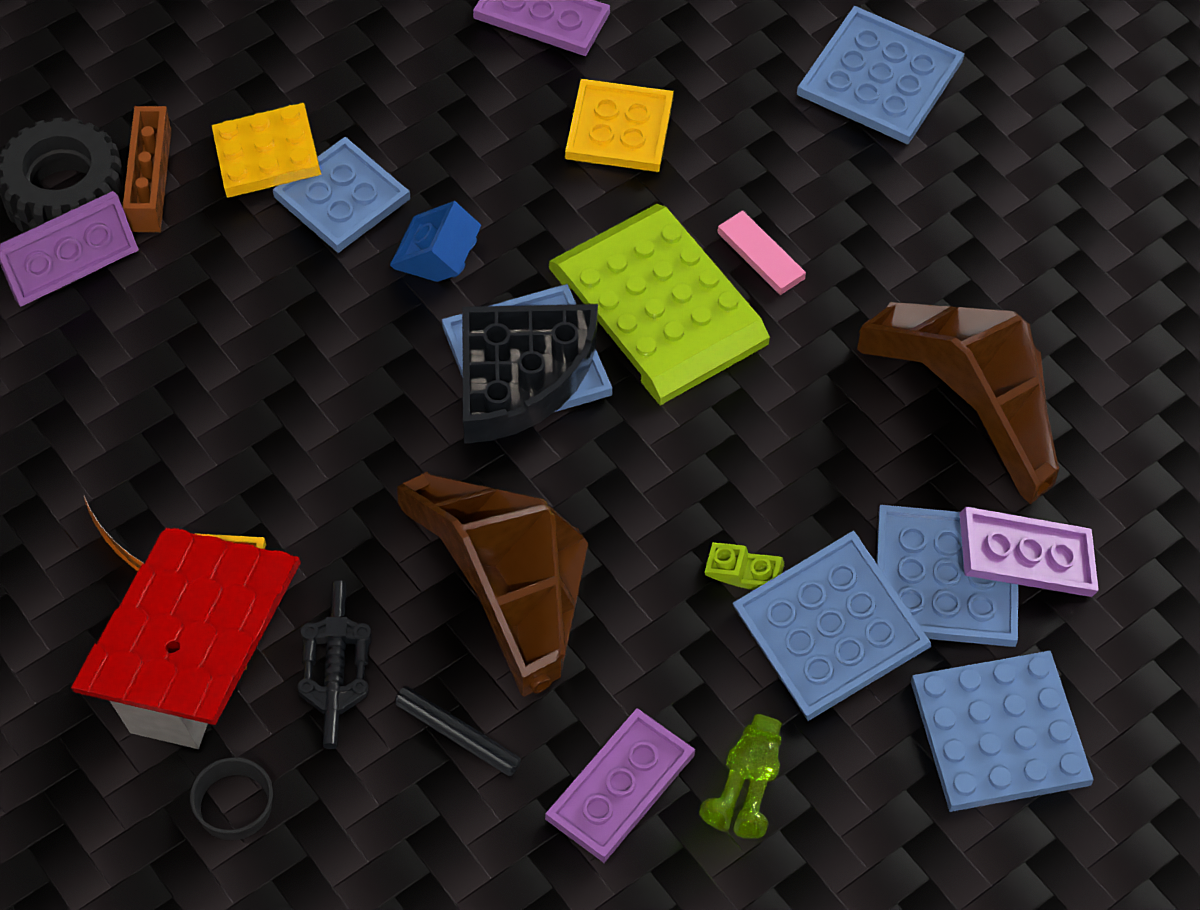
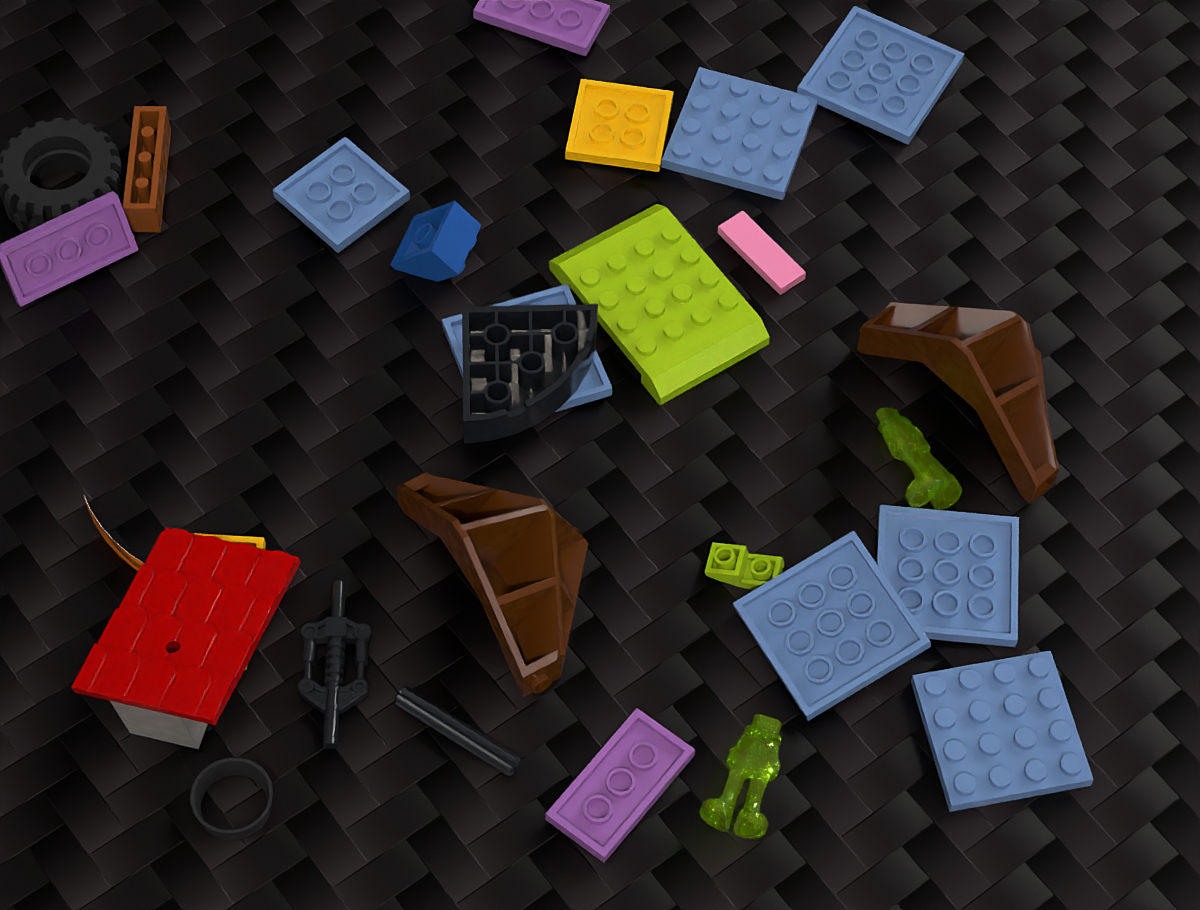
(265, 150): yellow plate -> none
(740, 133): none -> medium blue plate
(931, 478): none -> clear neon green piece
(1028, 552): plate -> none

